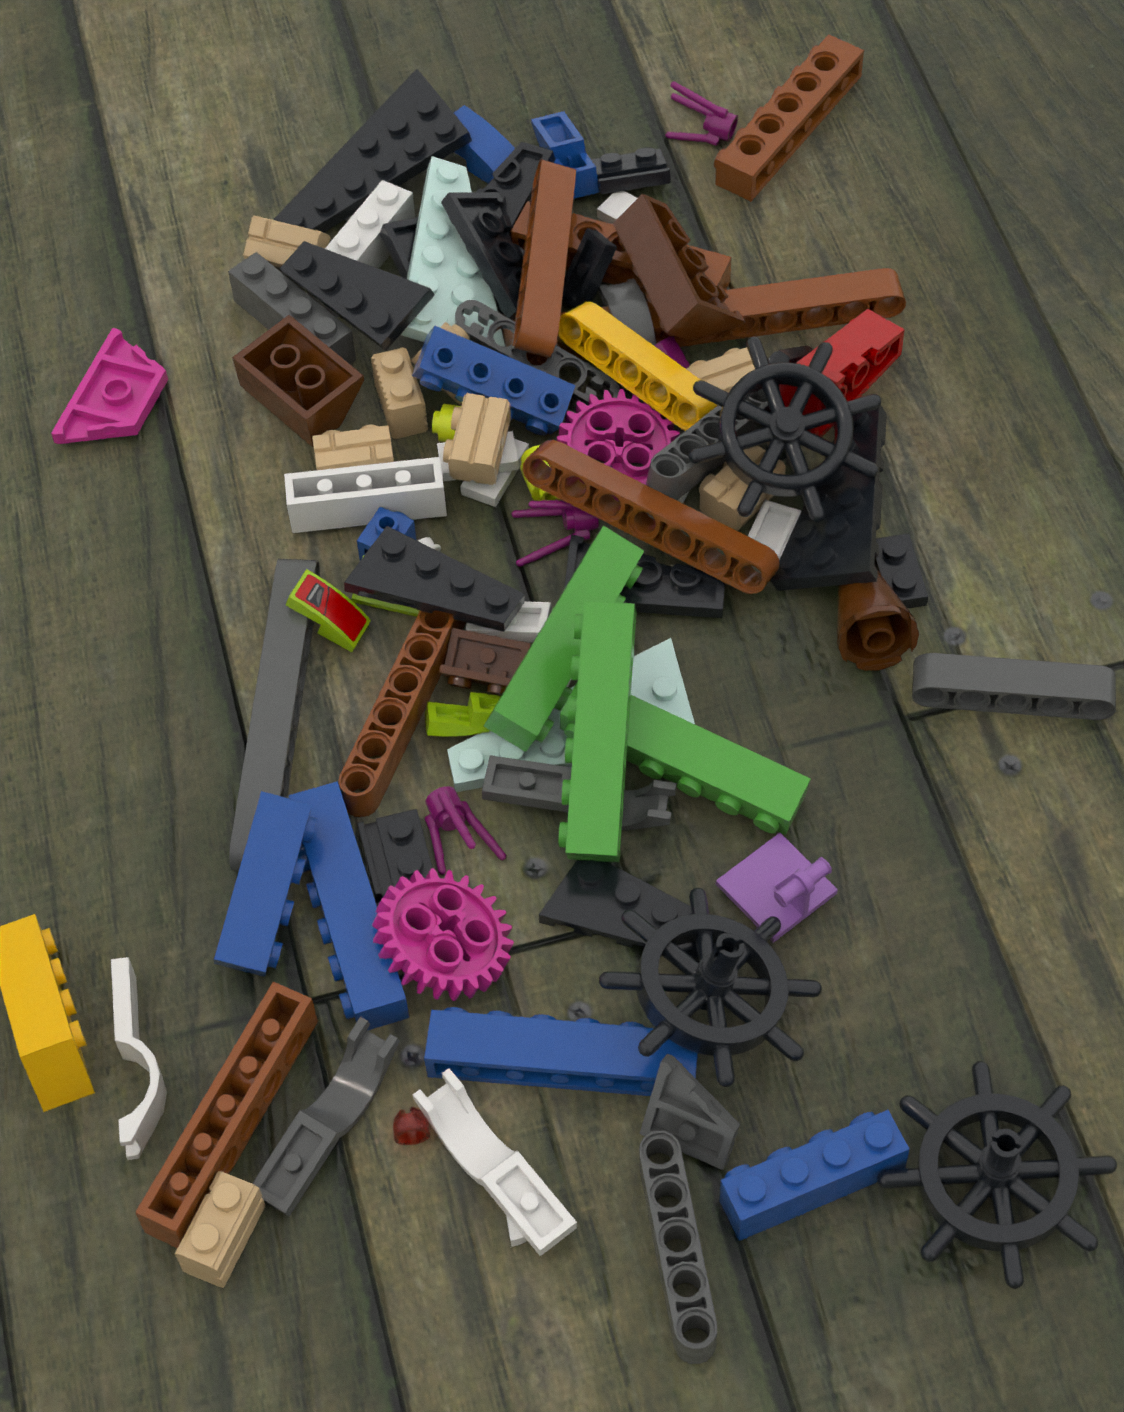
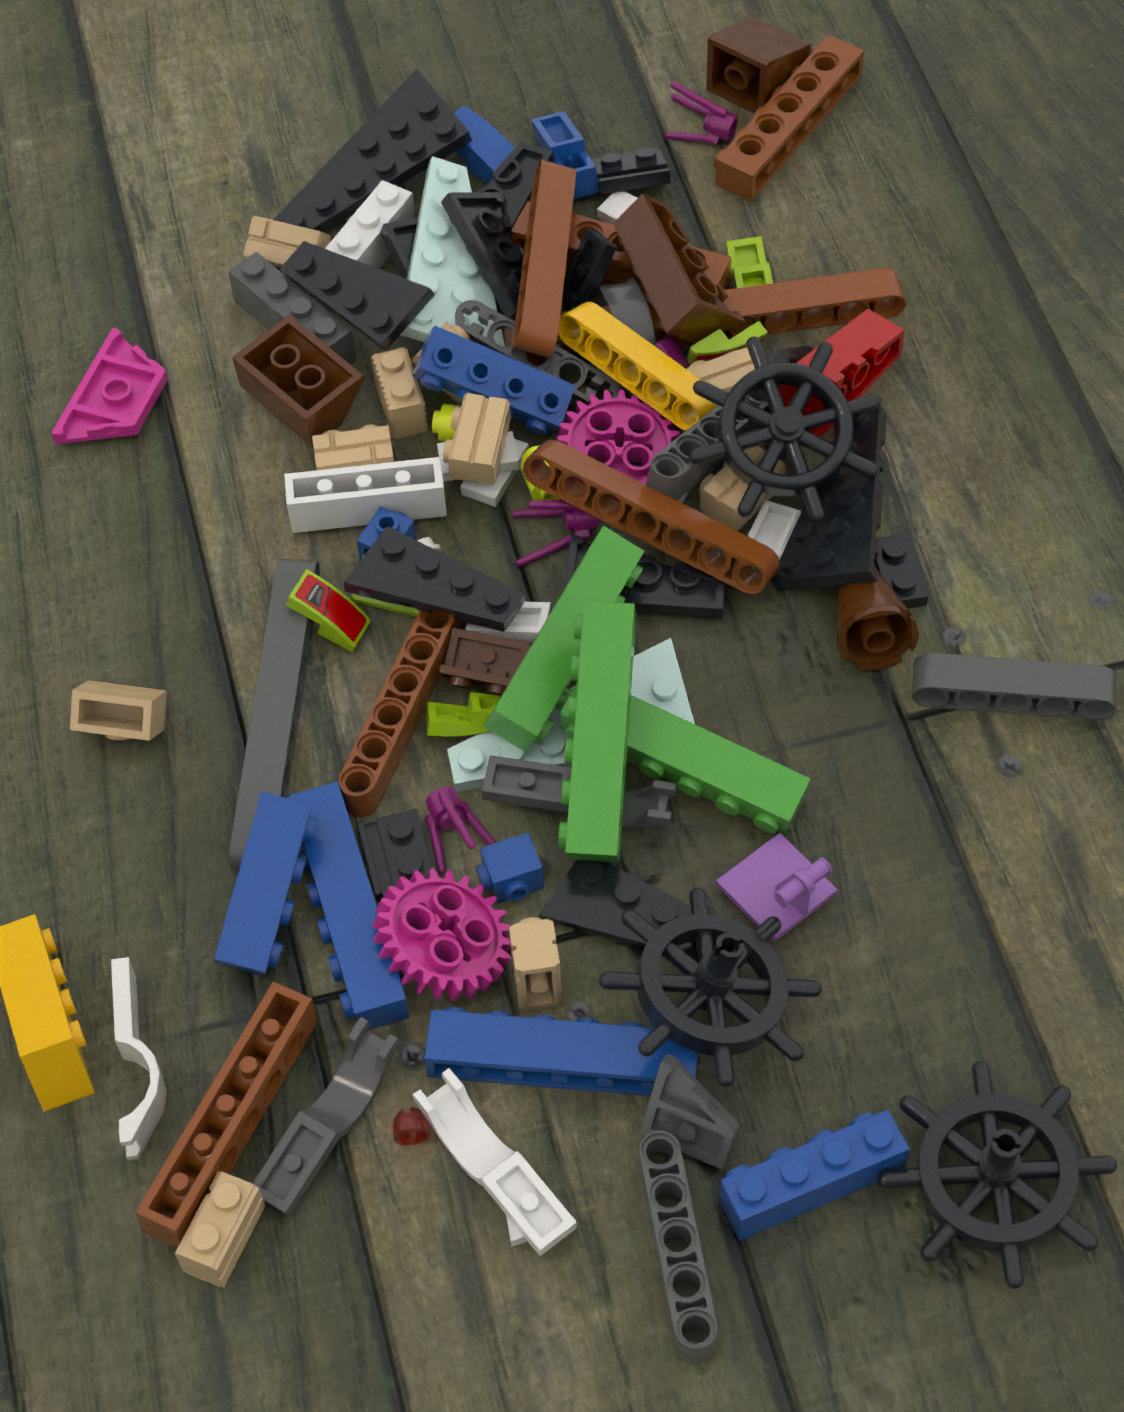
(118, 710): none -> tan brick
(510, 869): none -> blue brick
(536, 963): none -> tan brick
(718, 344): none -> lime slope
(748, 262): none -> lime slope
(751, 62): none -> reddish brown slope

